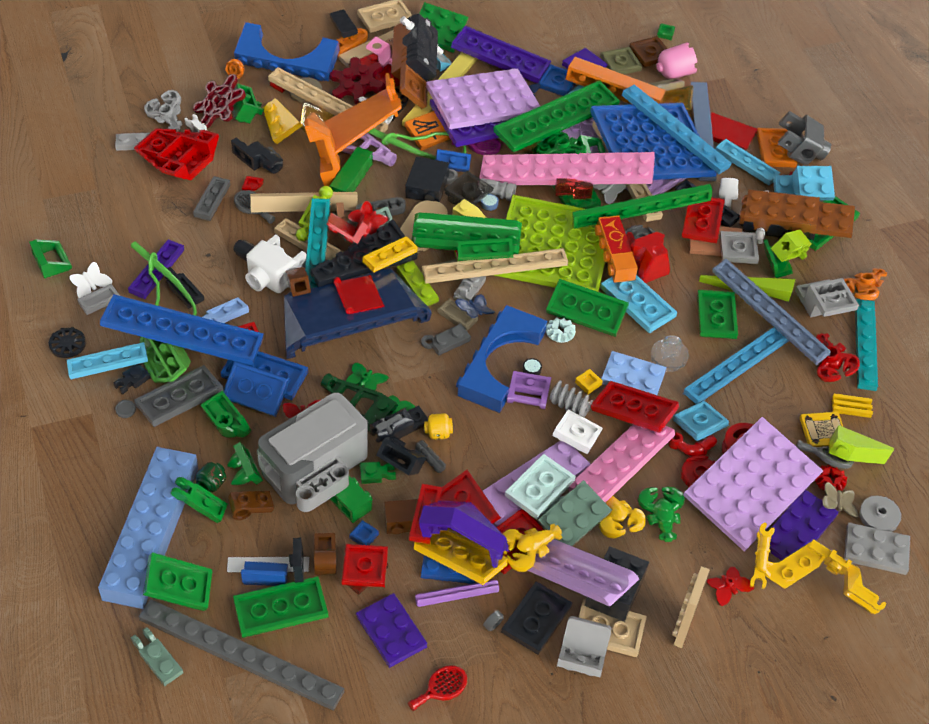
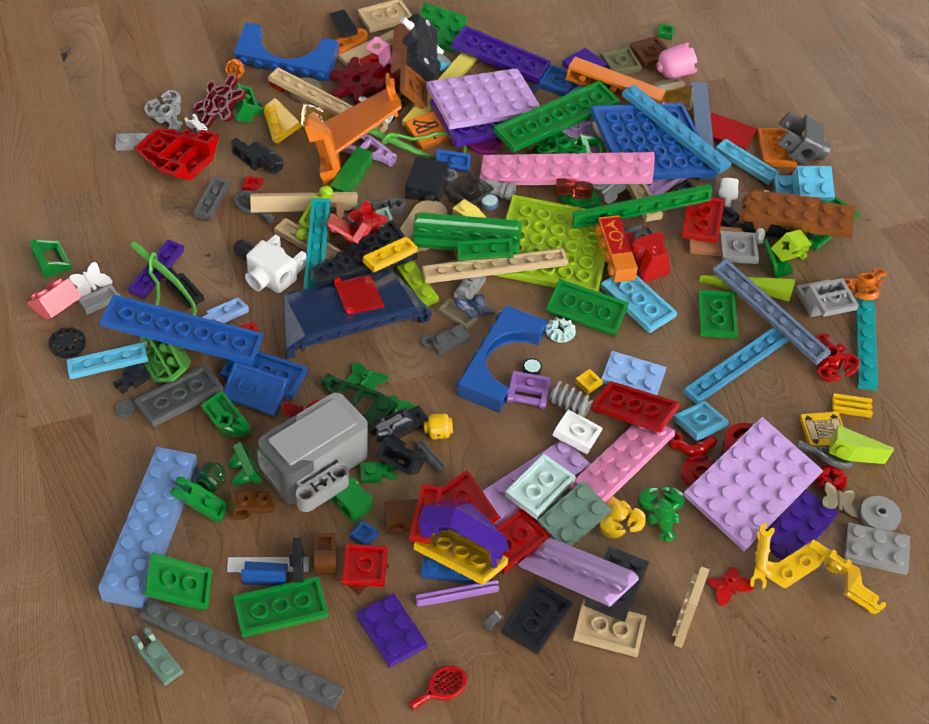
(54, 298): none -> slope
(298, 281): reddish brown brick -> none
(530, 544): yellow animal -> none
(584, 646): light grey bracket -> none
(670, 353): clear tile -> none

